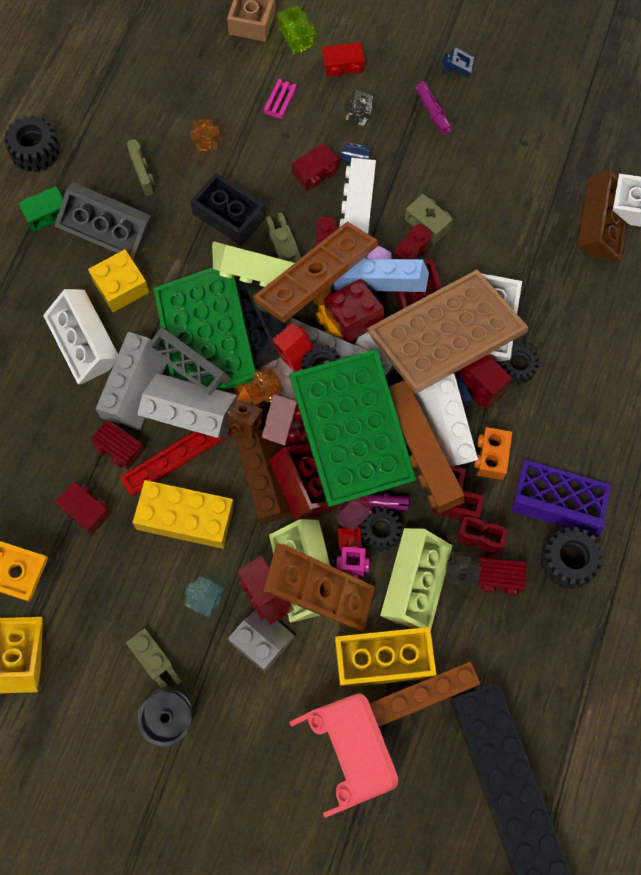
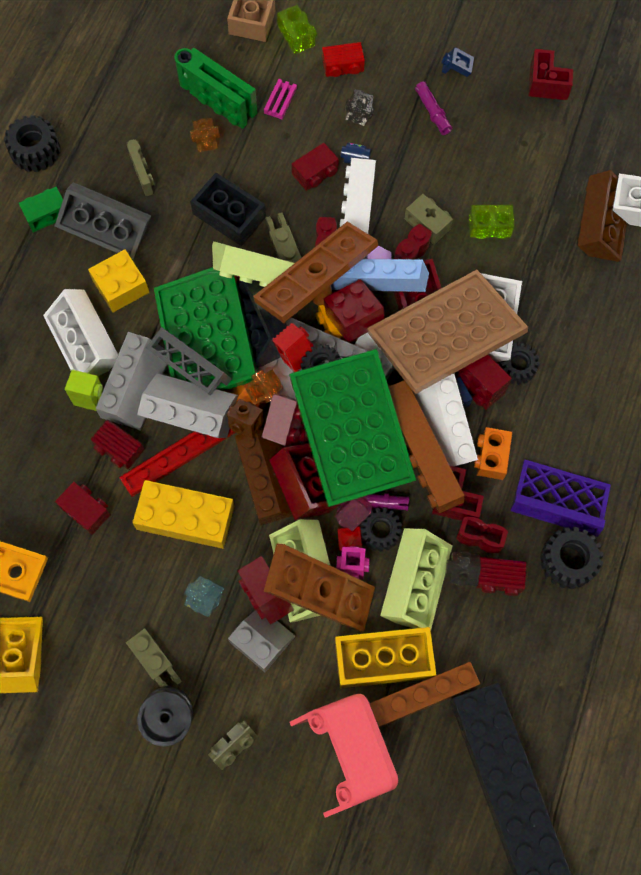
(84, 389): none -> lime brick
(216, 86): none -> green hinge
(225, 753): none -> olive hinge
(491, 216): none -> clear neon green brick
(548, 80): none -> dark red brick

